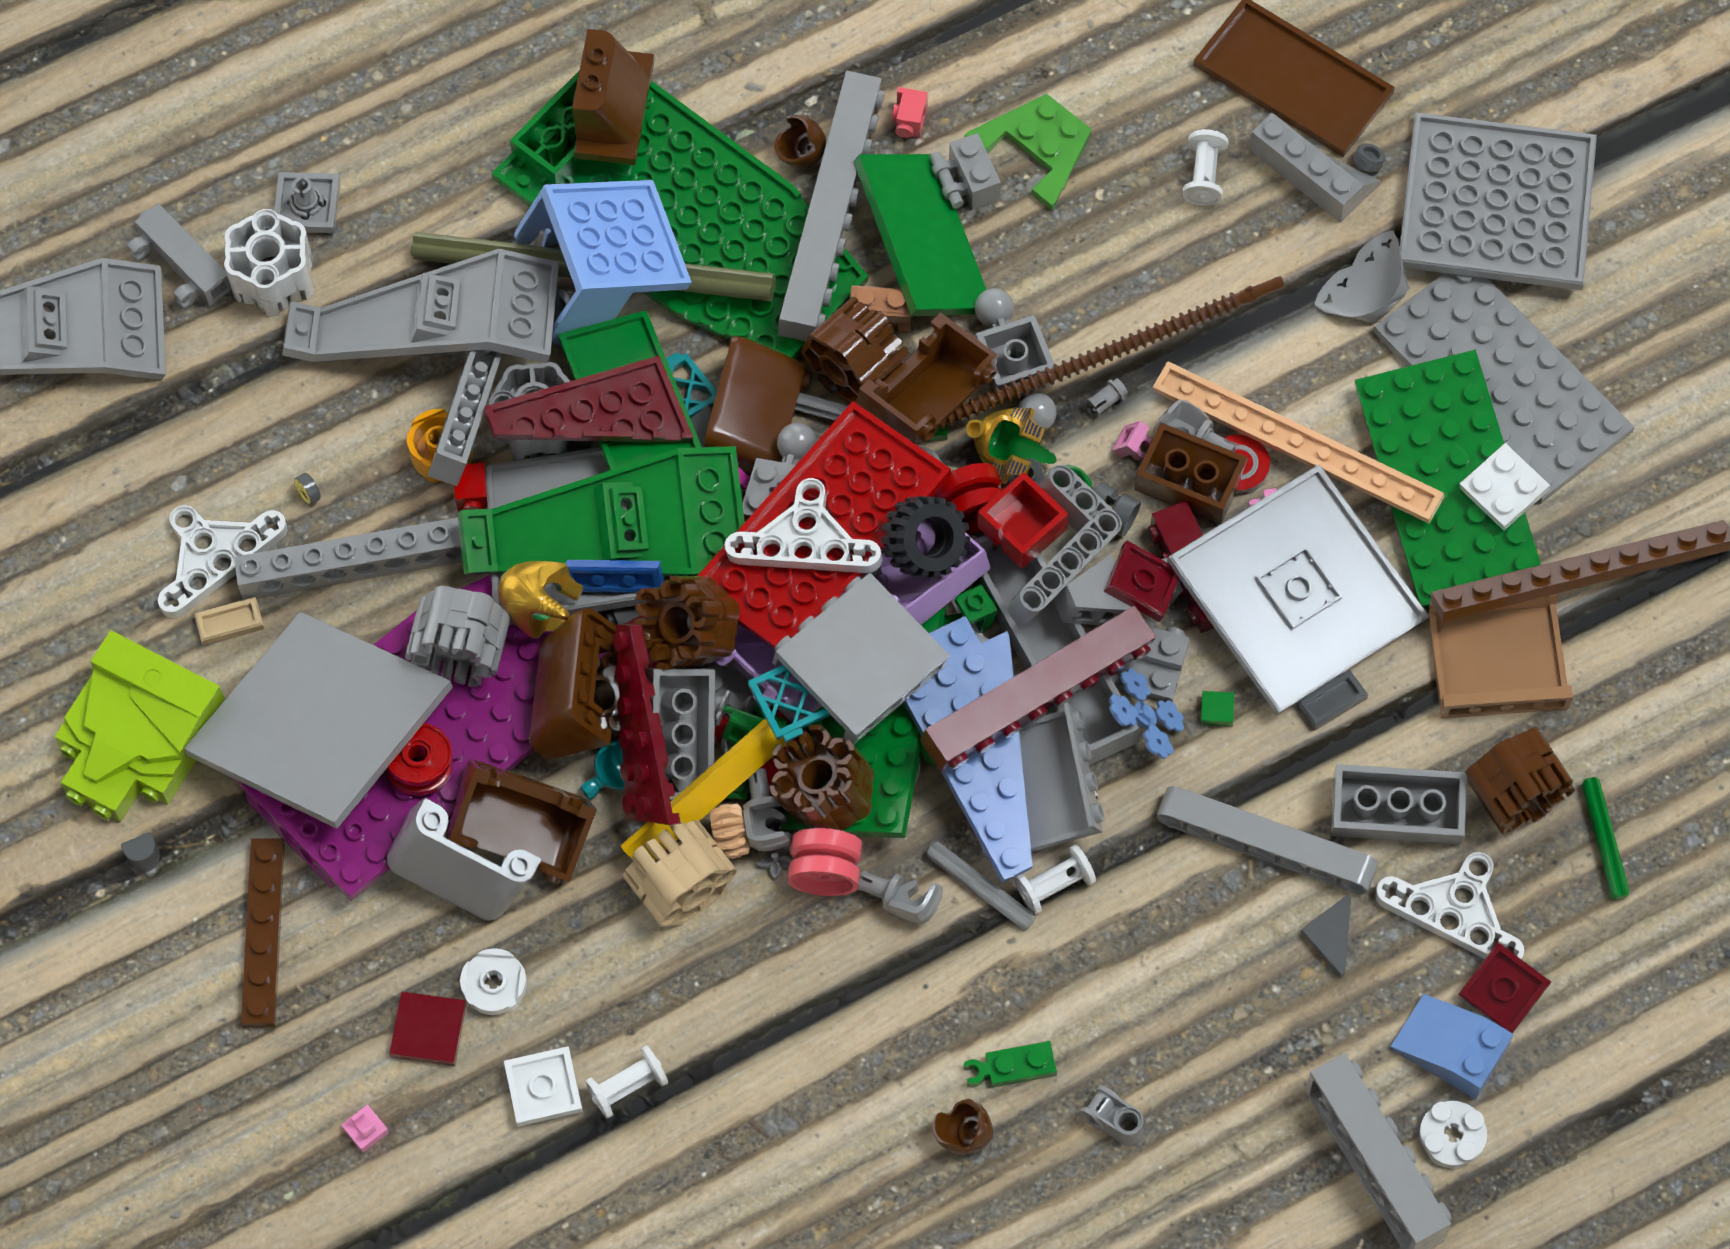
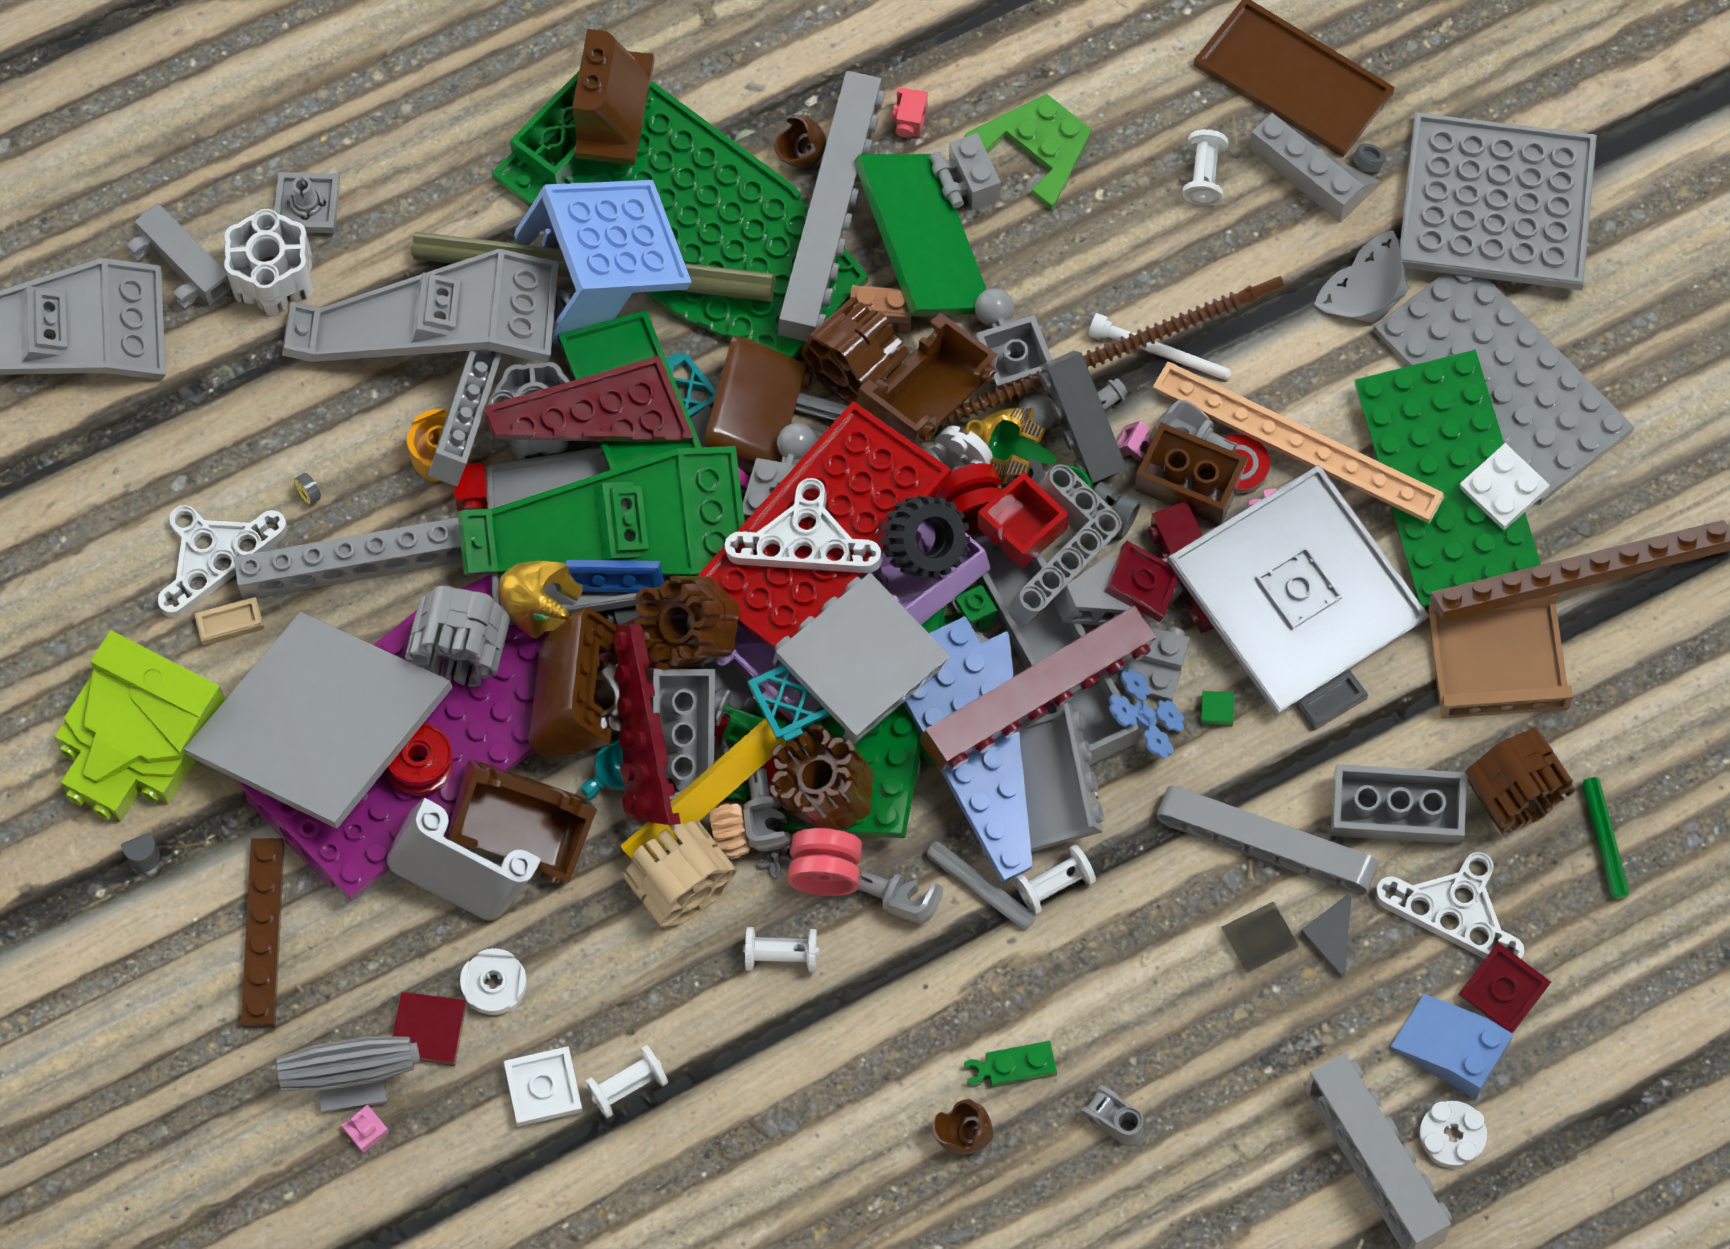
(348, 1071): none -> light grey plate
(780, 949): none -> white hose
(960, 450): none -> white plate
(1082, 416): none -> dark grey brick
(1103, 328): none -> white piece
(1259, 937): none -> clear smoke piece

